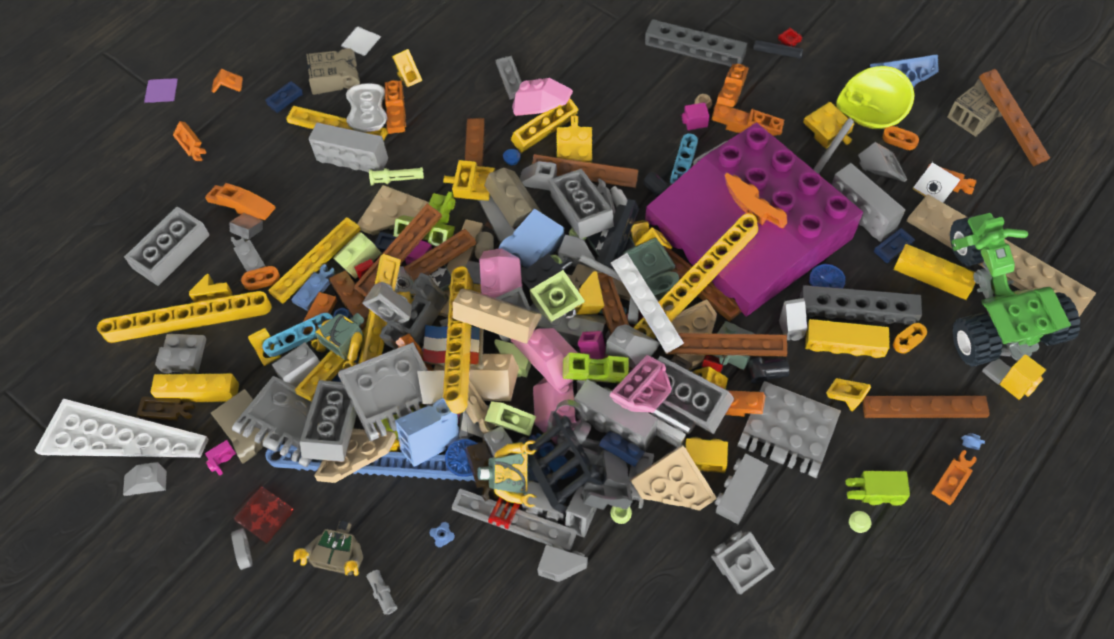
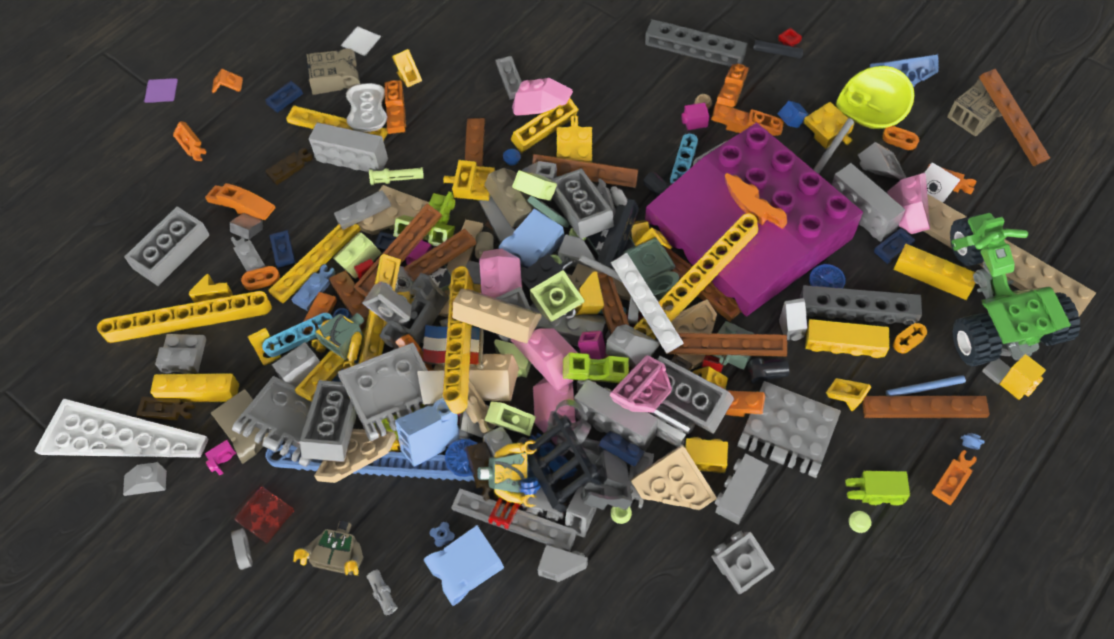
(282, 249): none -> dark blue plate
(288, 166): none -> dark brown plate
(362, 209): none -> light grey plate
(464, 564): none -> light blue piece
(529, 486): none -> blue plate
(534, 185): none -> yellowish green slope
(548, 211): none -> sand green tile
(793, 114): none -> blue brick
(912, 196): none -> bright pink wedge
(926, 386): none -> medium blue bar

